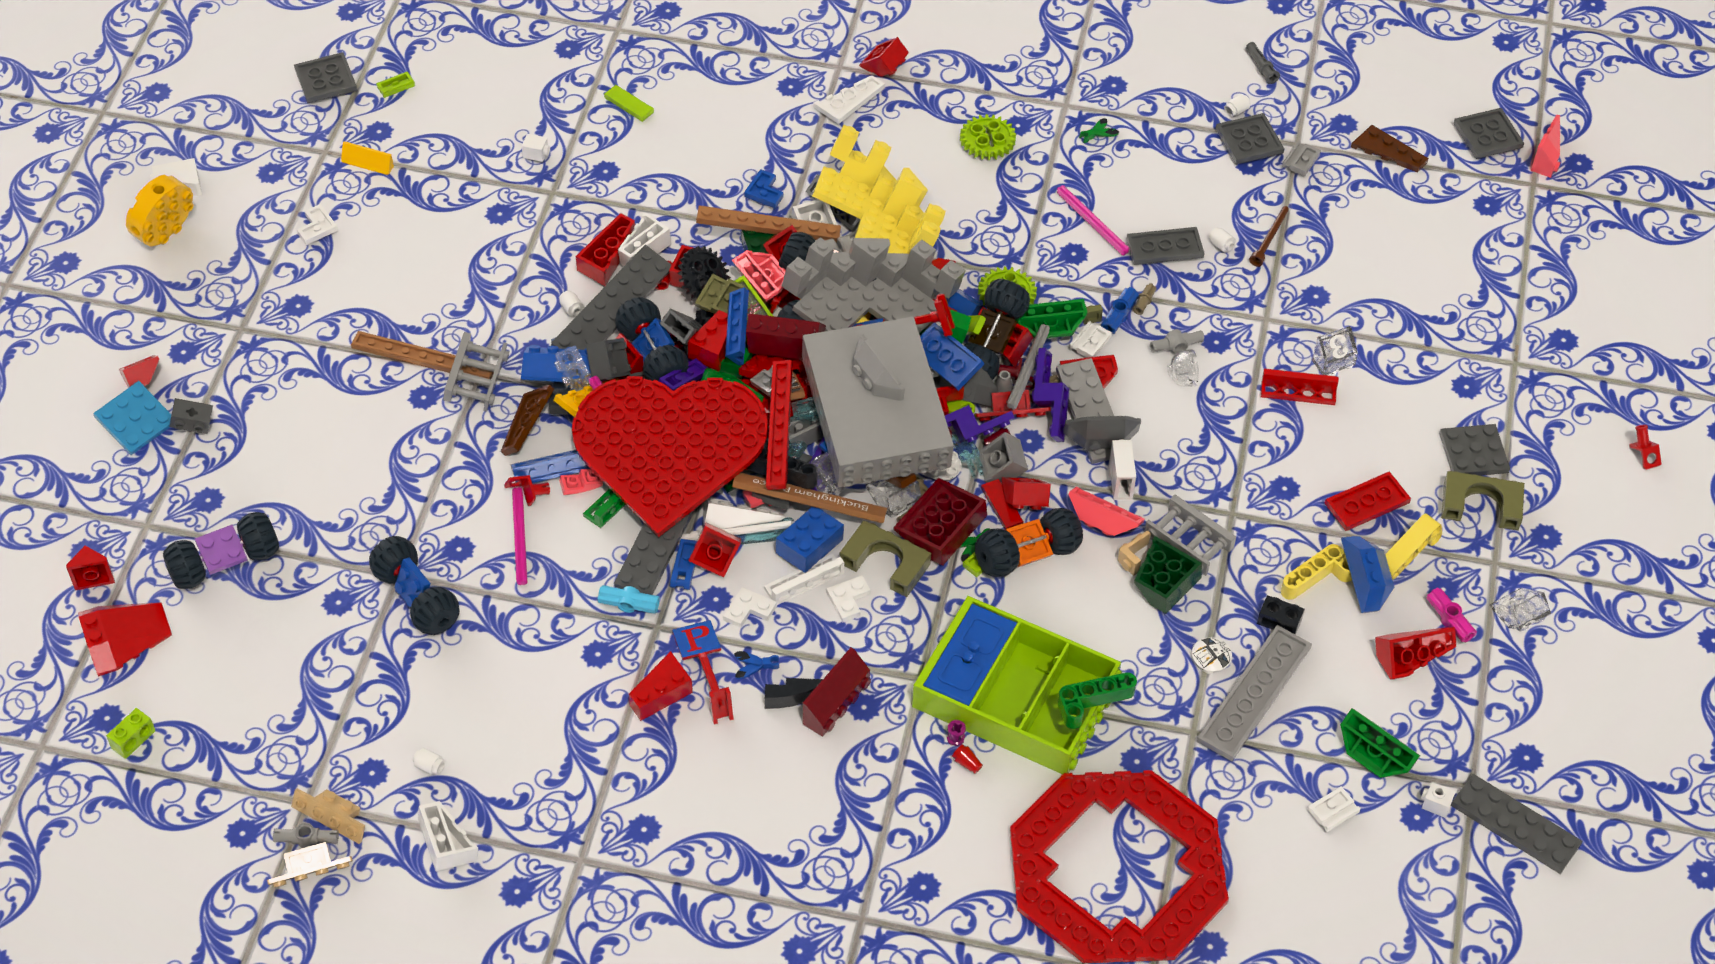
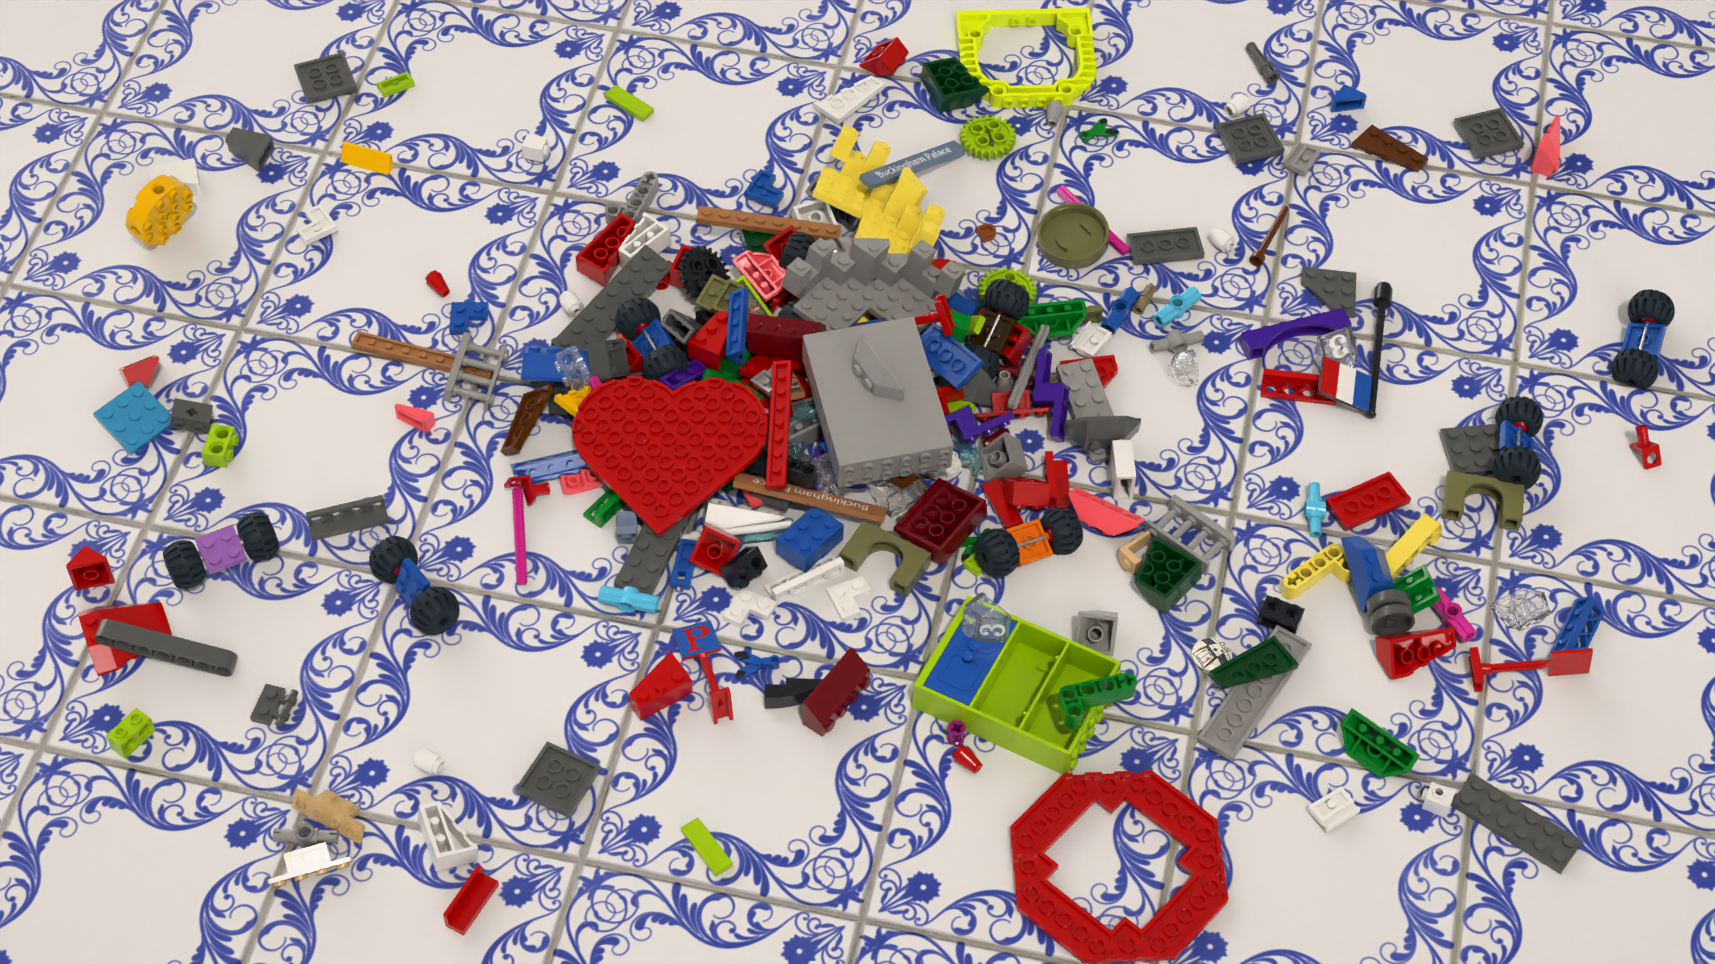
(166, 647): none -> dark grey beam
(219, 445): none -> lime brick
(250, 147): none -> dark grey slope
(269, 703): none -> dark grey plate
(347, 520): none -> dark grey fence
(416, 417): none -> coral slope
(437, 283): none -> red cone
(463, 313): none -> blue plate
(470, 901): none -> red panel
(558, 779): none -> dark grey plate
(626, 526): none -> sand blue brick
(639, 200): none -> light grey beam
(706, 847): none -> lime tile
(744, 567): none -> black brick
(916, 163): none -> sand blue tile
(951, 84): none -> dark green wedge
(985, 620): none -> clear slope
(986, 232): none -> dark orange tile
(1054, 112): none -> light grey cone
(1057, 475): none -> red panel
(1072, 22): none -> neon yellow arch
(1073, 235): none -> olive piece
(1097, 630): none -> light grey slope
(1176, 307): none -> medium azure piece
(1256, 663): none -> dark green wing
(1259, 341): none -> dark purple arch
(1314, 509): none -> medium azure pin
(1331, 288): none -> dark grey plate
(1348, 99): none -> blue slope
(1351, 385): none -> flag
(1390, 612): none -> dark grey wheel
(1419, 587): none -> green slope
(1518, 422): none -> black plate
(1560, 663): none -> red piece
(1575, 625): none -> blue fence
(1649, 316): none -> black plate

